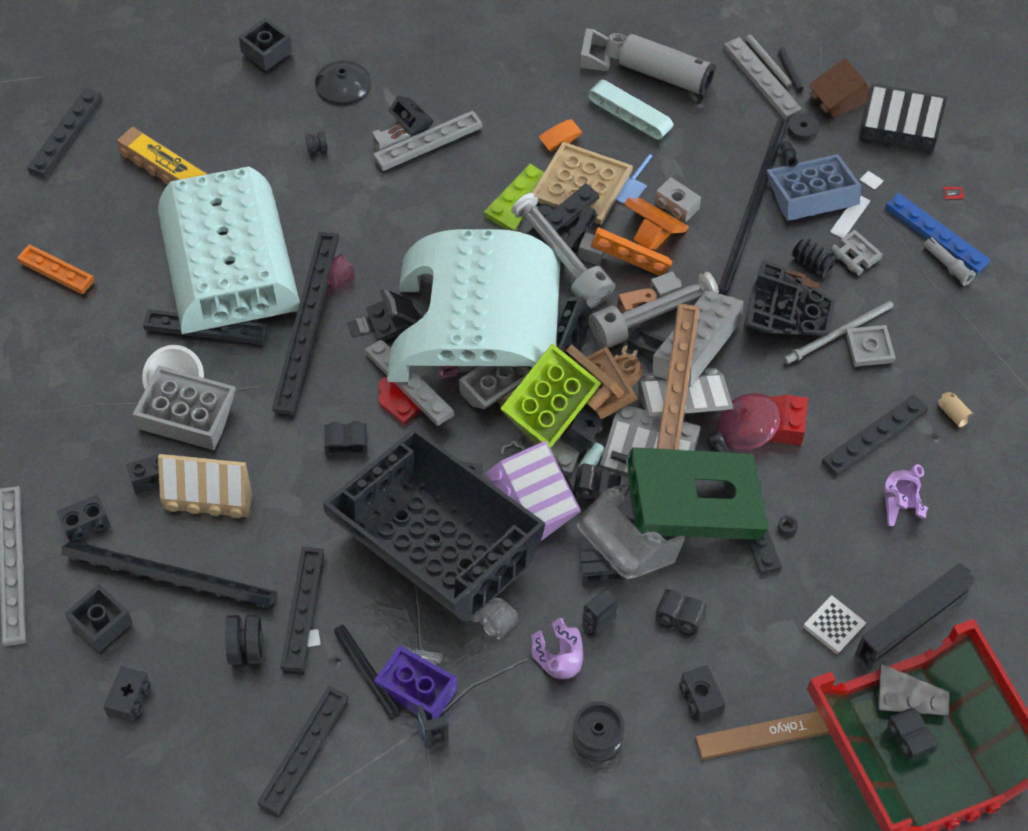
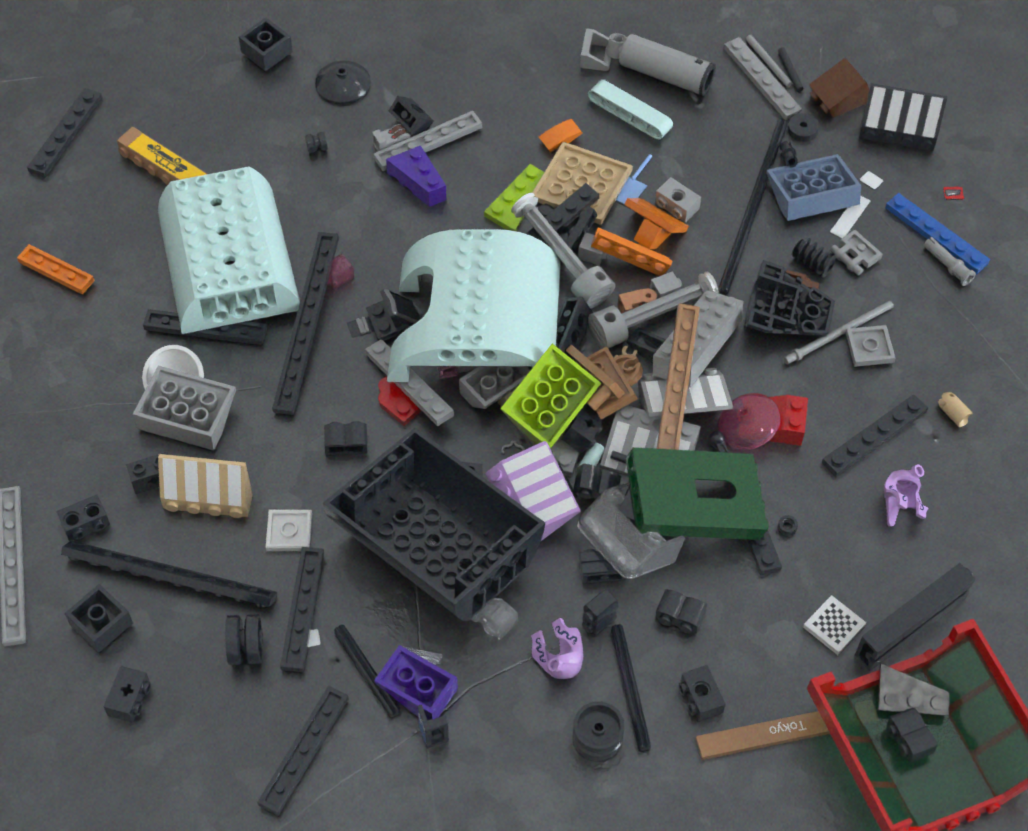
(288, 530): none -> white tile
(418, 174): none -> dark purple wedge
(630, 687): none -> black axle

